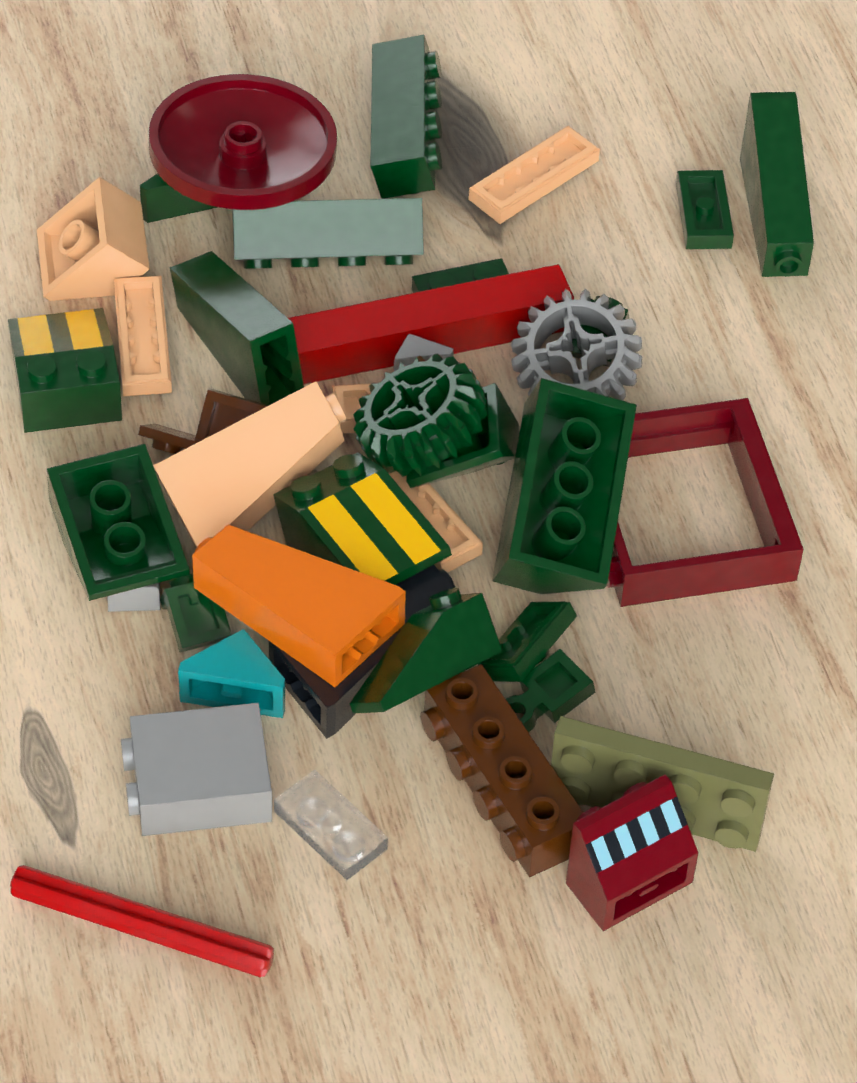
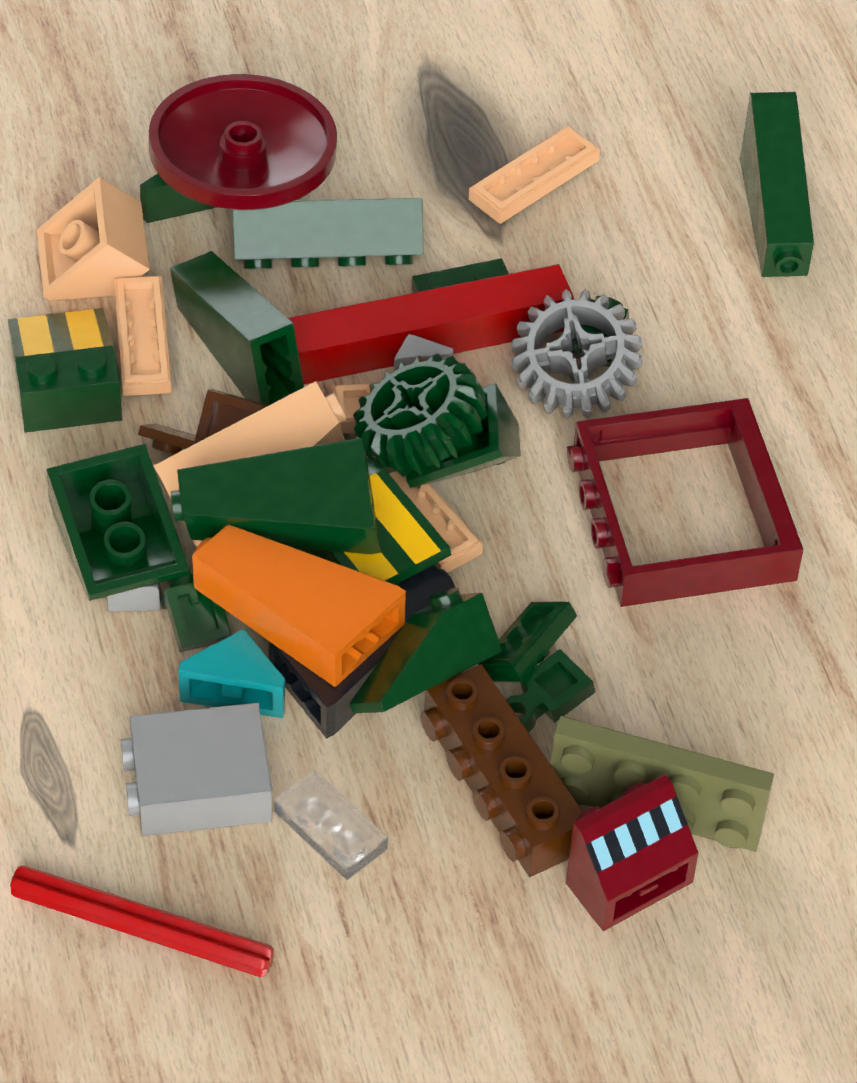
(294, 497): none -> dark green slope
(405, 116): brick -> none
(564, 490): dark green slope -> none
(704, 209): dark green plate -> none

